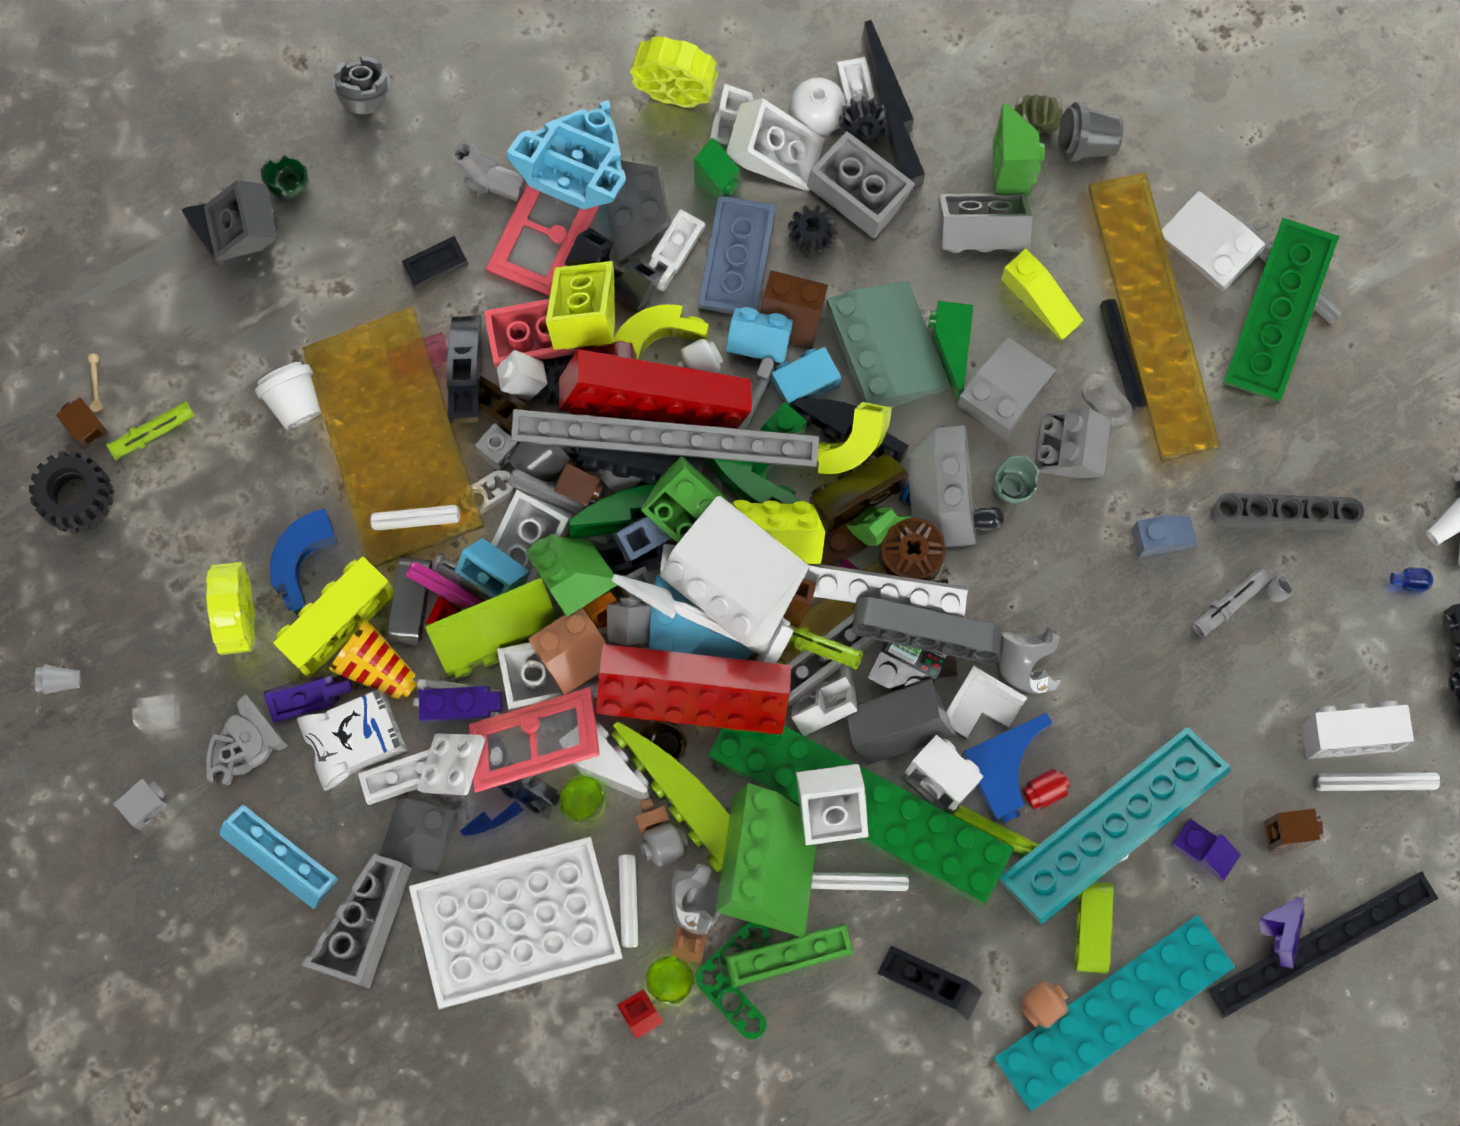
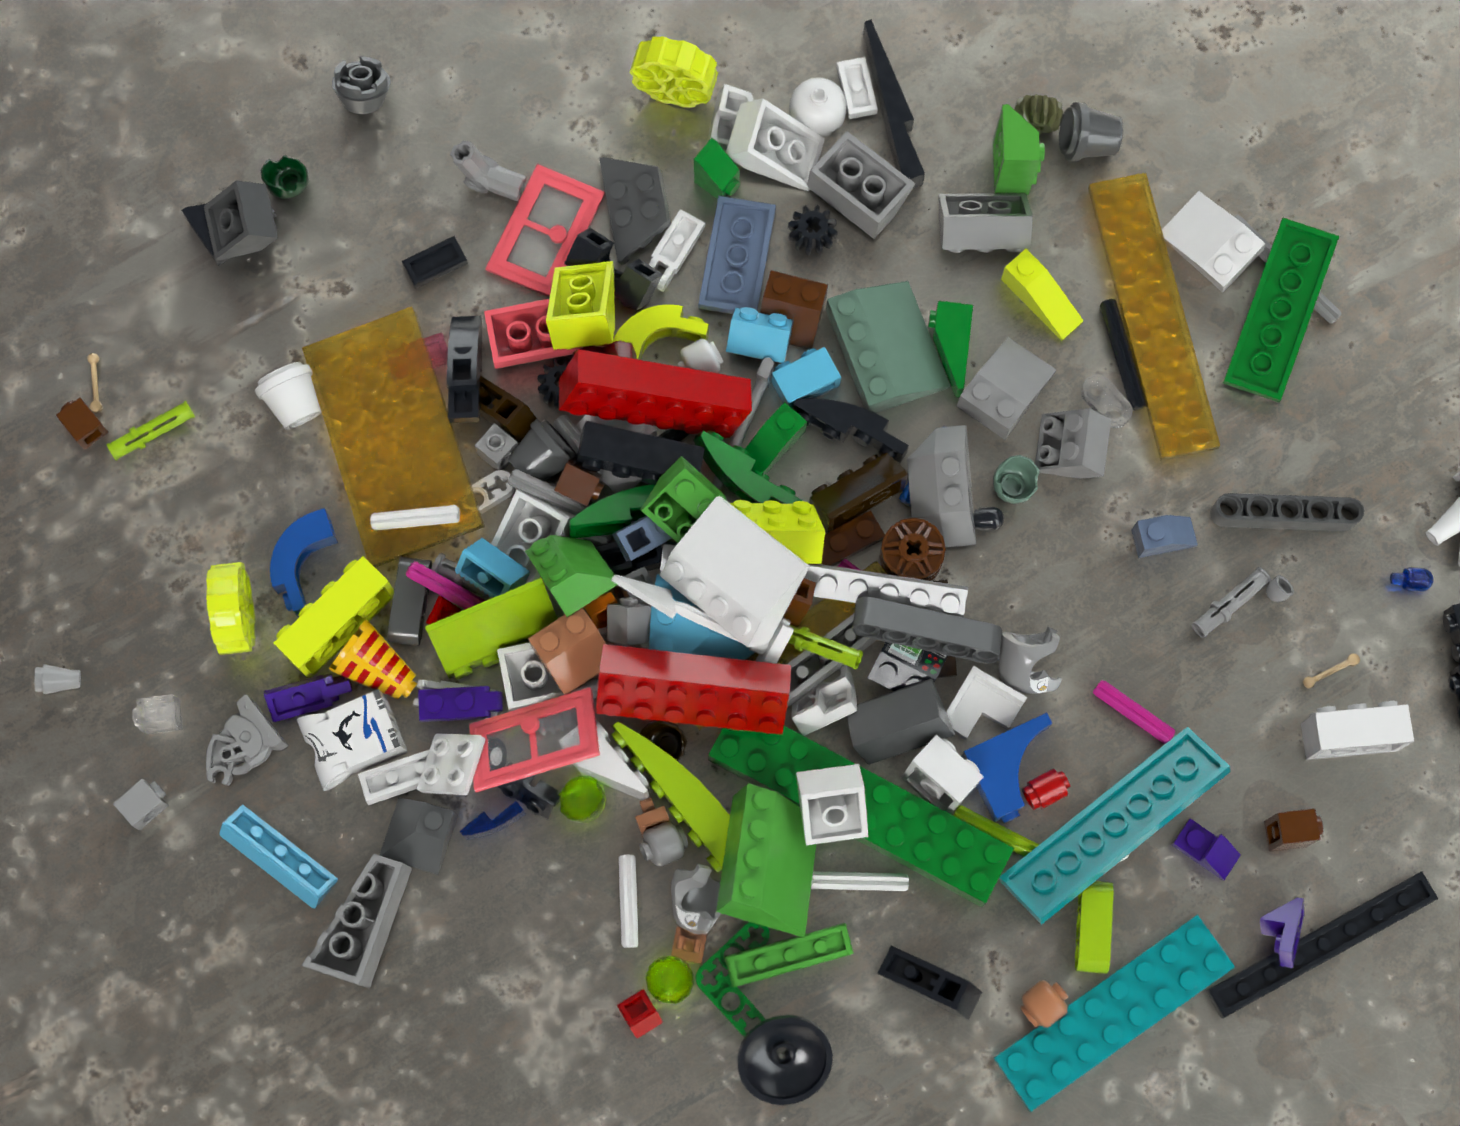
(55, 475): black tyre -> none
(515, 923): white plate -> none
(521, 375): white brick -> none
(572, 158): medium azure wedge -> none
(664, 438): light grey plate -> none
(787, 1075): none -> black dish
(864, 119): black gear -> none
(867, 434): neon yellow arch -> none
(873, 524): bright green slope -> none
(1134, 712): none -> dark pink axle
(1352, 660): none -> tan hinge
(1377, 781): white axle -> none

